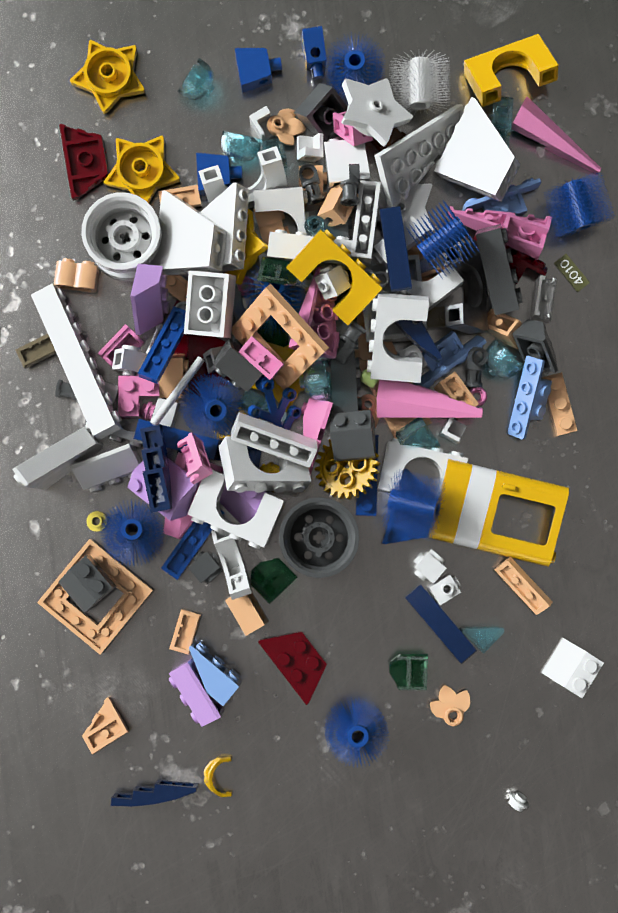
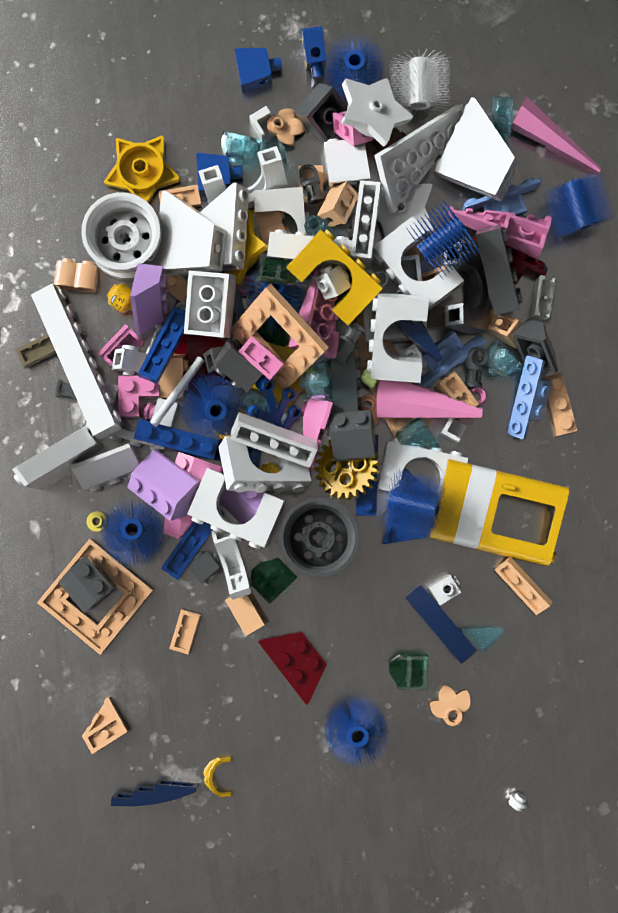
(84, 159): dark red wing -> none
(105, 61): yellow plate -> none
(120, 298): none -> yellow head
(156, 468): dark blue slope -> none
(193, 693): lavender slope -> none
(195, 458): bright pink hinge -> none
(198, 81): clear light blue cylinder -> none
(217, 679): light blue slope -> none
(310, 148): white panel -> none
(350, 186): dark grey connector -> none
(395, 249): dark blue slope -> none
(429, 566): white brick -> none
(526, 53): yellow arch -> none
(571, 272): olive sticker -> none
(572, 668): white slope -> none

